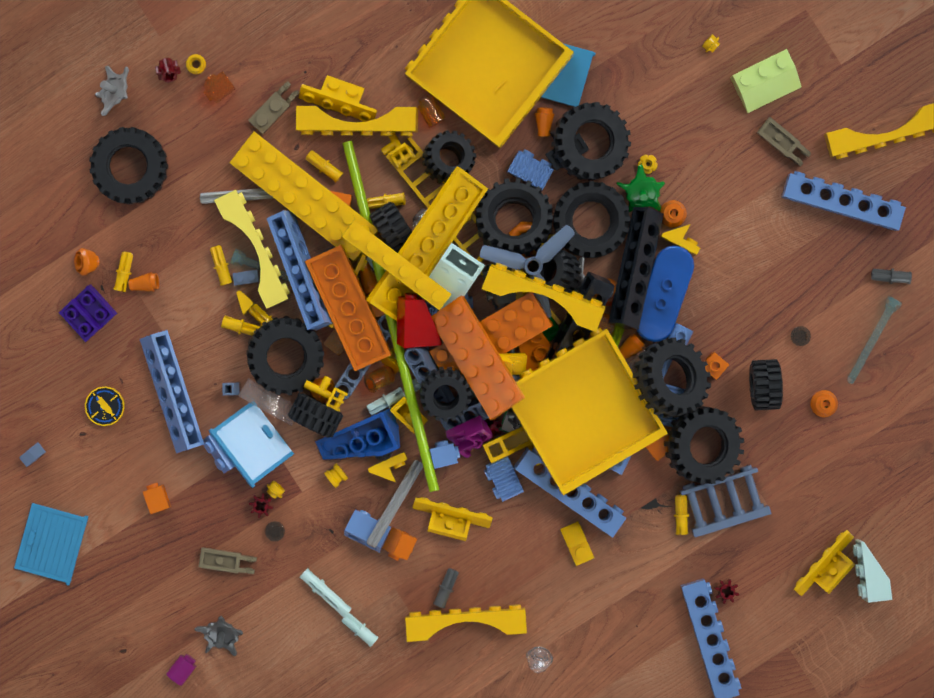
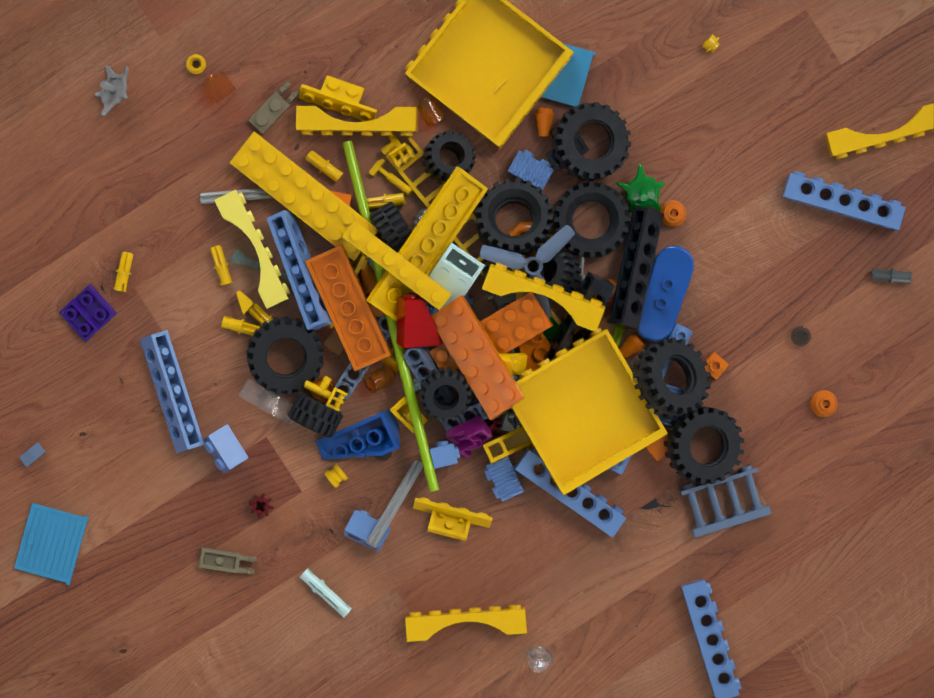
(85, 261): orange cone -> none
(104, 406): tile -> none
(145, 282): orange cone -> none
(155, 170): black tyre -> none
(156, 498): orange brick -> none
(167, 70): dark red gear -> none
(181, 669): magenta brick -> none
(220, 635): dark grey piece -> none
(235, 388): sand blue piece -> none
(246, 277): sand blue piece -> none
(251, 443): piece -> none
(275, 489): yellow plate -> none
(275, 531): clear smoke plate -> none
(359, 629): light aqua axle -> none
(383, 468): yellow slope -> none
(385, 401): light aqua axle -> none
(390, 177): none -> yellow piece
(399, 544): orange brick -> none
(446, 588): dark grey axle -> none
(577, 543): yellow slope -> none
(652, 160): yellow plate -> none
(676, 237): yellow slope -> none
(681, 515): yellow axle -> none
(723, 586): dark red gear -> none
(766, 81): yellowish green slope -> none
(766, 384): black tyre -> none
(782, 140): dark tan hinge -> none
(830, 568): yellow bracket -> none
(874, 582): light aqua slope -> none
(891, 306): clear light blue piece -> none

